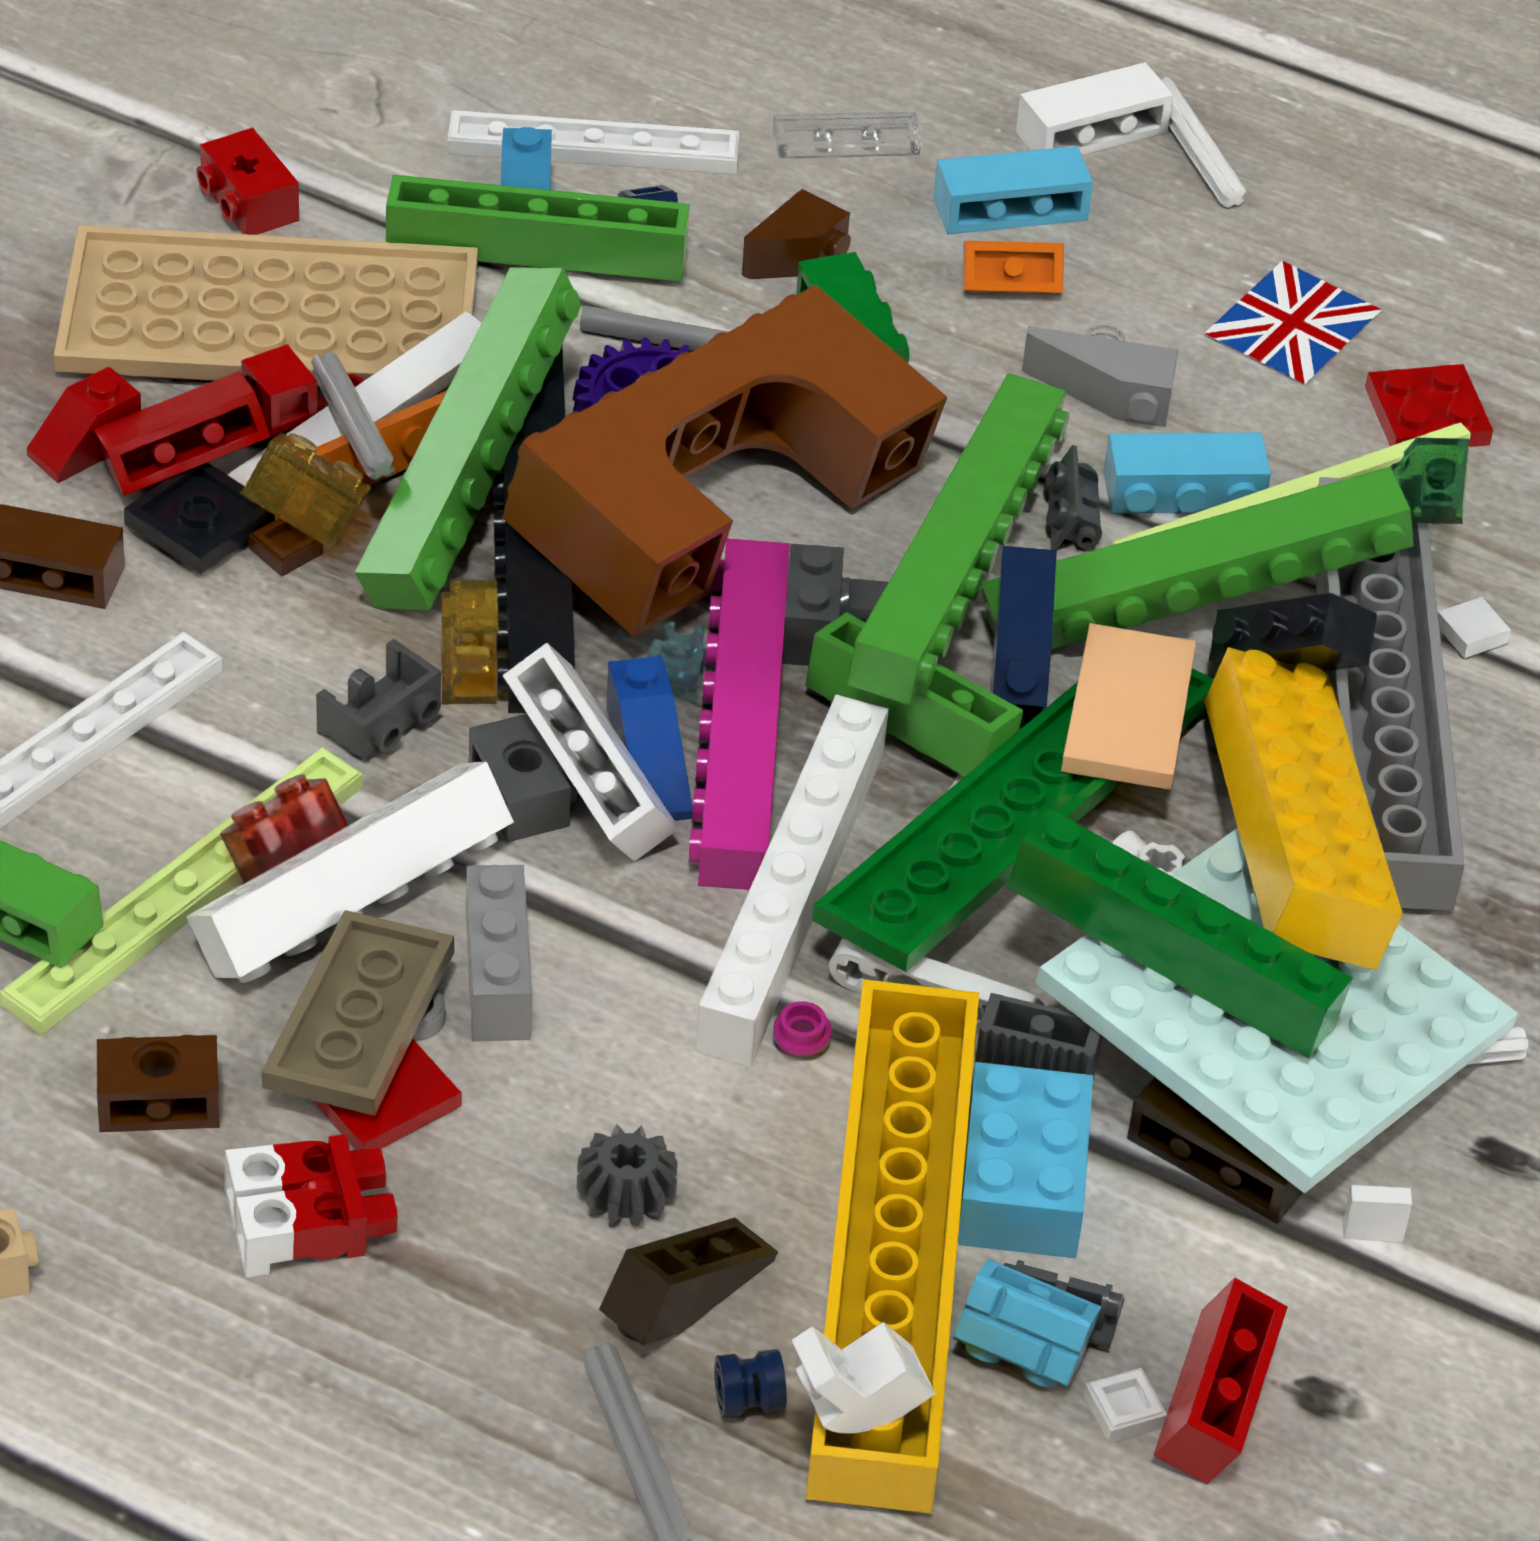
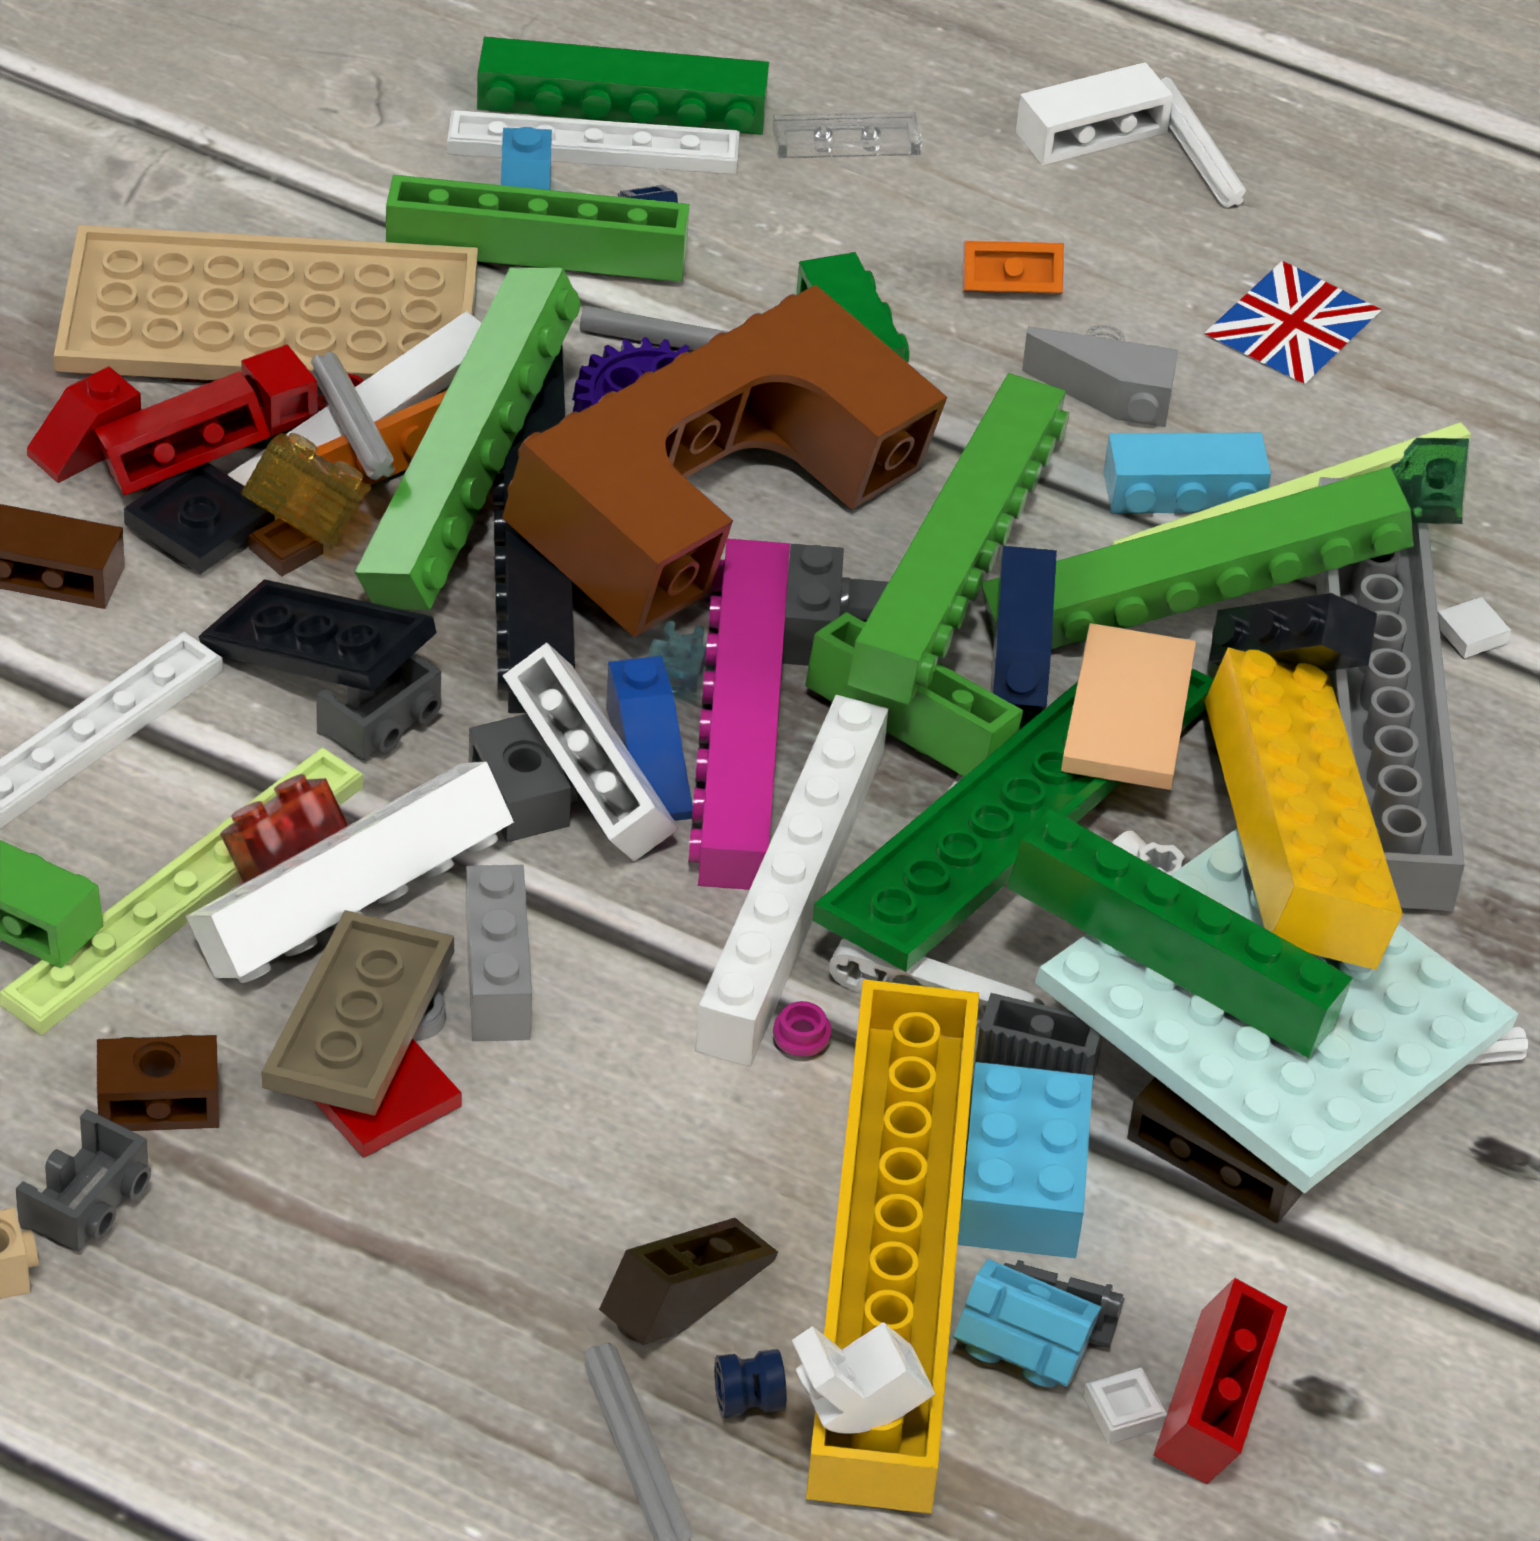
(86, 1187): none -> dark grey window
(248, 182): red brick -> none
(305, 1201): red hips -> none
(318, 634): none -> black tile
(468, 642): clear yellow window -> none
(622, 85): none -> green brick
(627, 1175): dark grey gear -> none
(796, 232): reddish brown slope -> none
(1012, 190): medium azure brick -> none
(1073, 502): dark grey hinge -> none
(1377, 1213): white tile -> none
(1427, 400): red plate -> none

